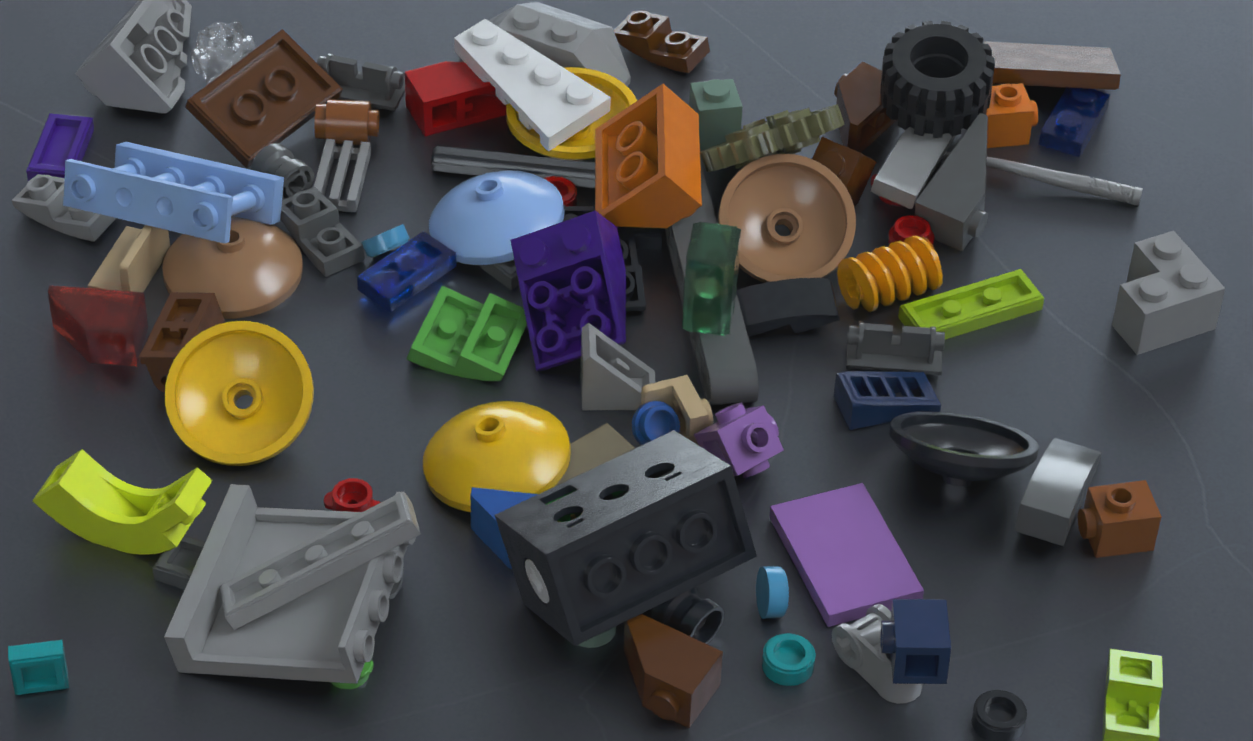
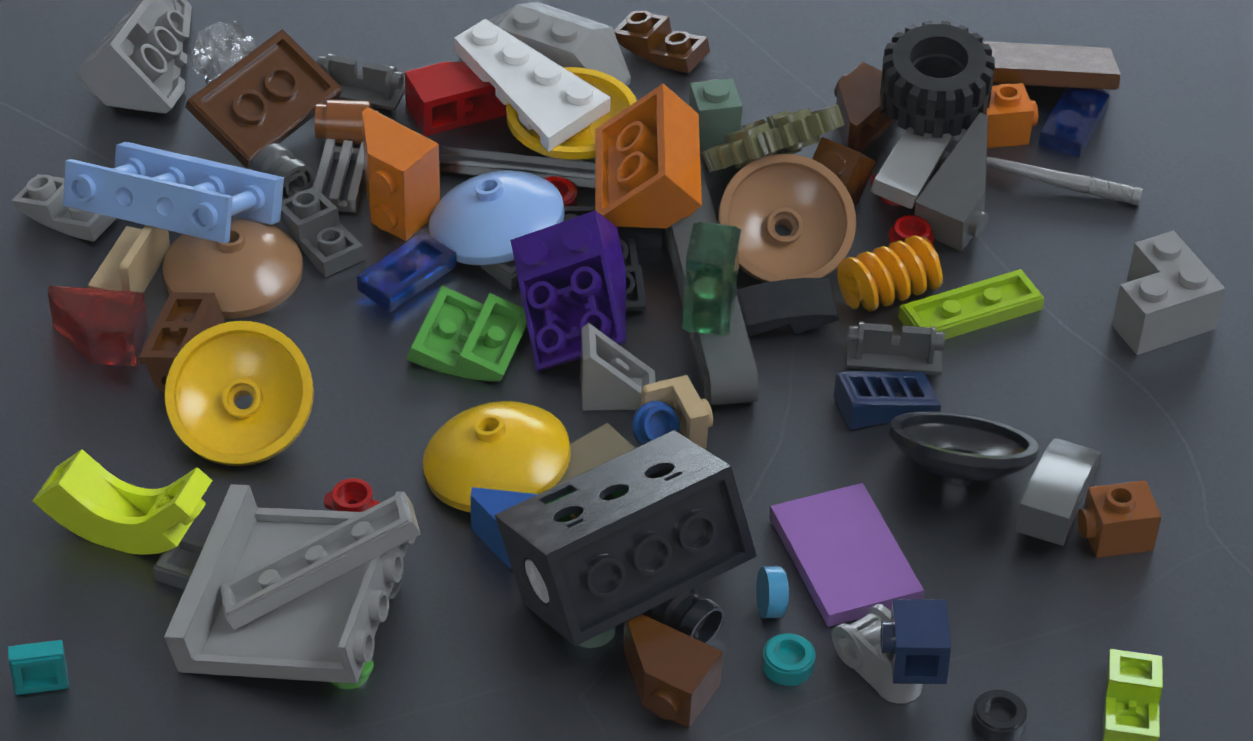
(61, 139): dark purple tile -> none
(385, 241): dark azure tile -> none
(399, 175): none -> orange slope
(742, 438): medium lavender brick -> none

